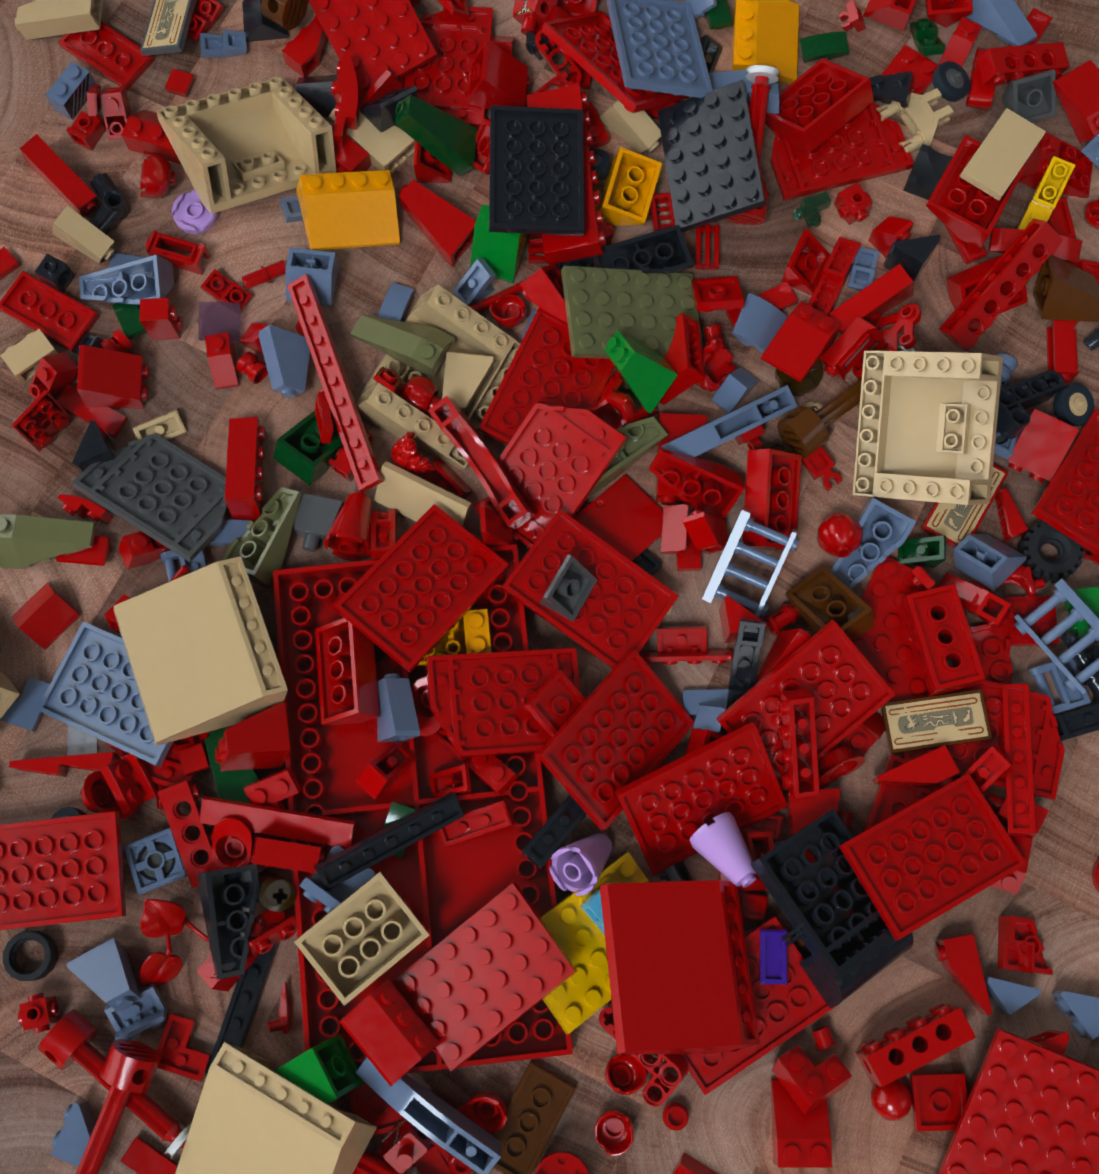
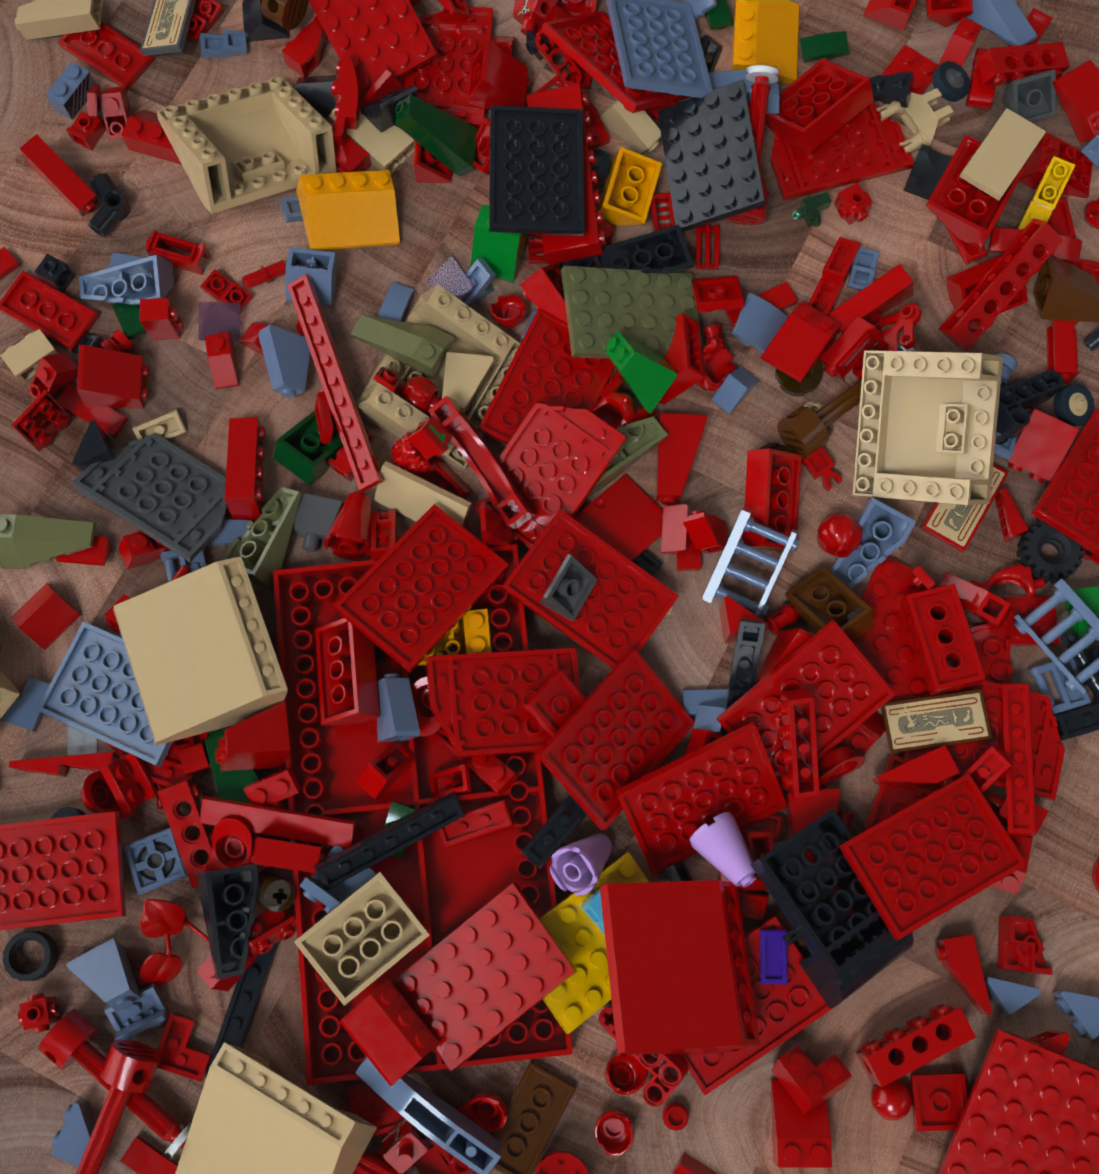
(82, 506): red slope -> none
(83, 235): tan slope -> none
(155, 176): red cylinder -> none
(179, 83): red tile -> none
(191, 214): lavender tile -> none
(249, 365): red wheel -> none
(283, 1022): red bar -> none
(324, 1070): green slope -> none
(430, 438): none -> red brick
(439, 221): red slope -> none
(452, 278): none -> clear purple piece
(484, 304): red bar -> none
(684, 644): red bracket -> none
(699, 481): red wedge -> none
(734, 423): sand blue slope -> none
(751, 438): red tile -> none
(806, 264): red slope -> none
(823, 1037): red axle -> none
(854, 17): red tile -> none
(890, 231): red slope -> none
(912, 254): black slope -> none
(923, 551): dark green slope -> none
(926, 37): dark green slope -> none
(986, 559): sand blue slope -> none

